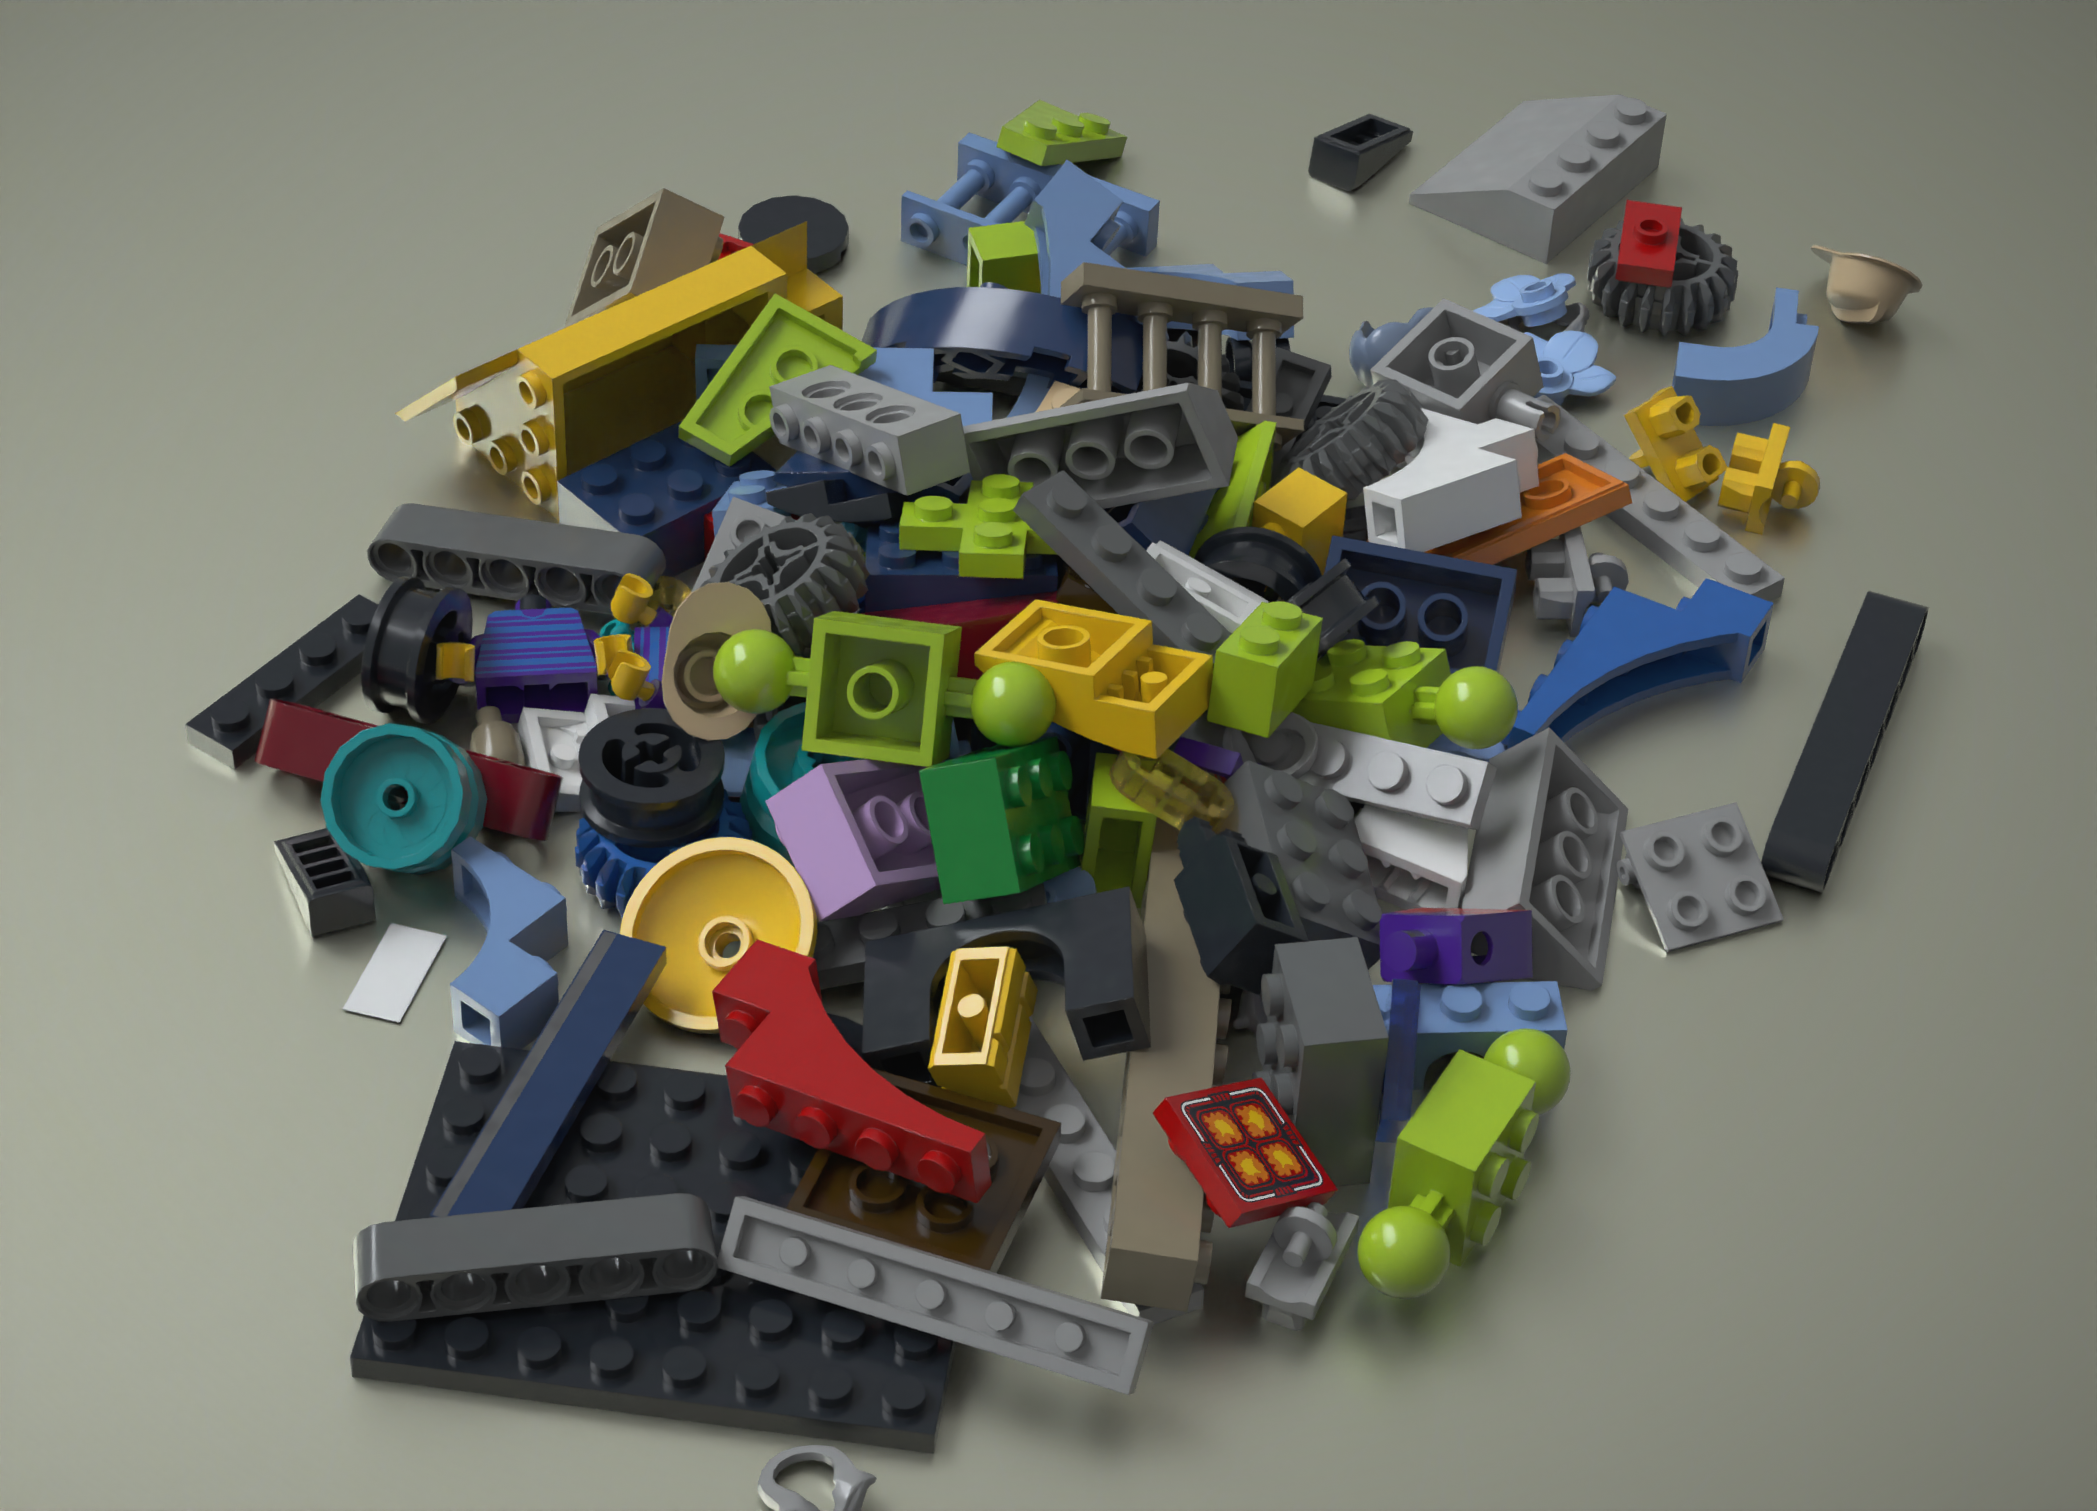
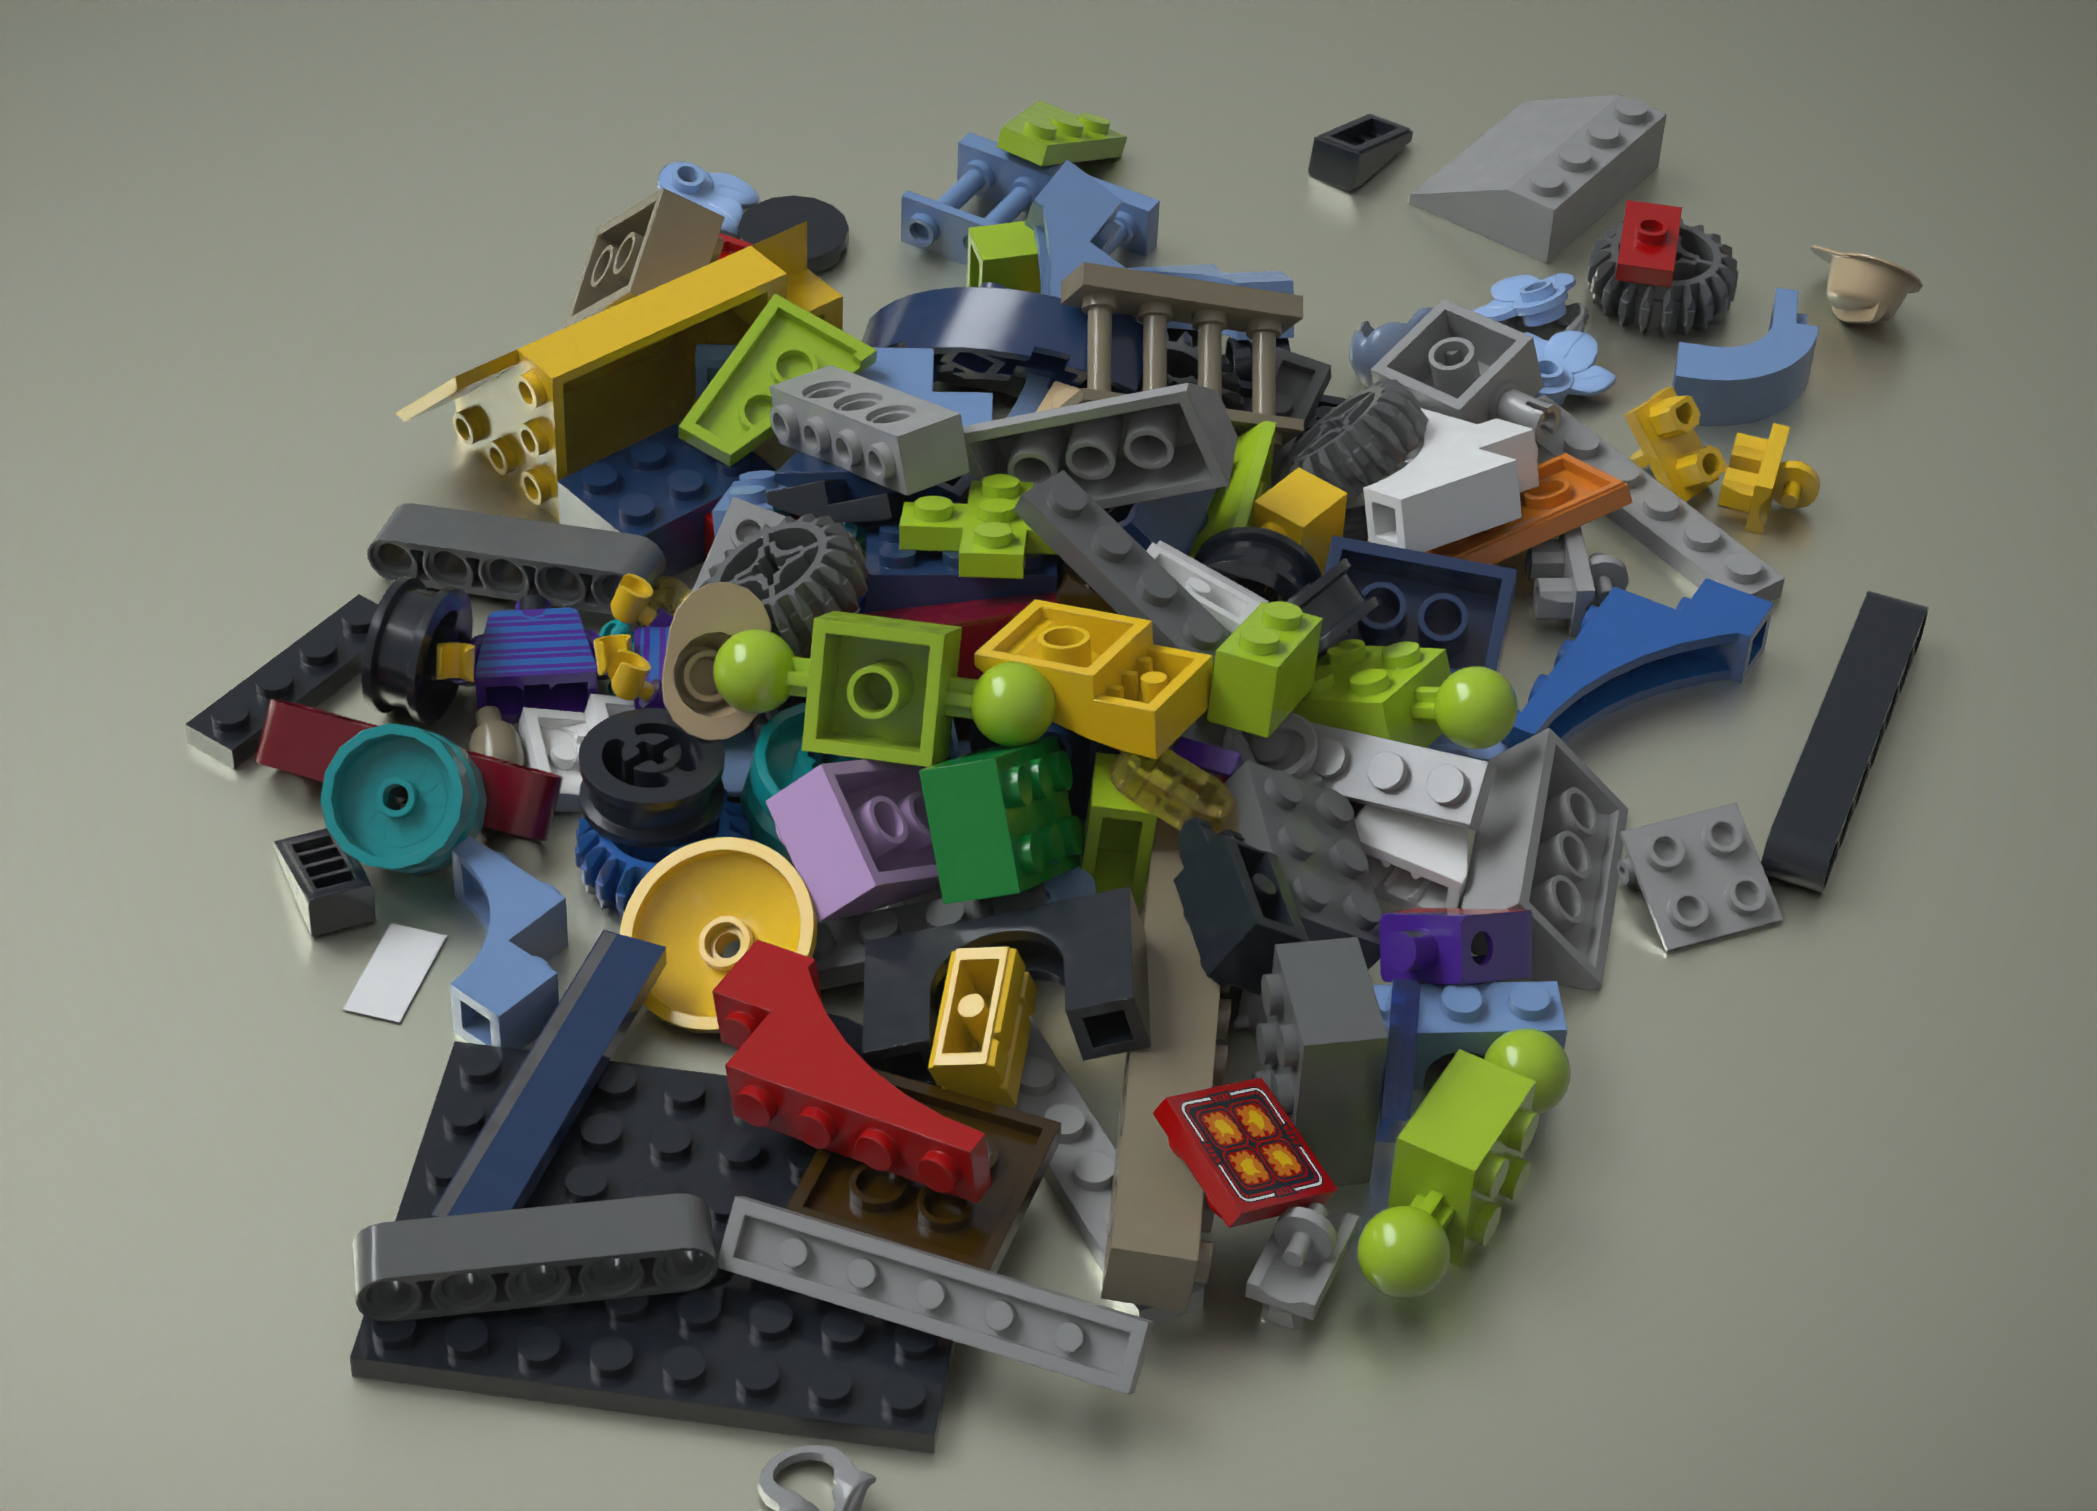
(714, 191): none -> light blue plate

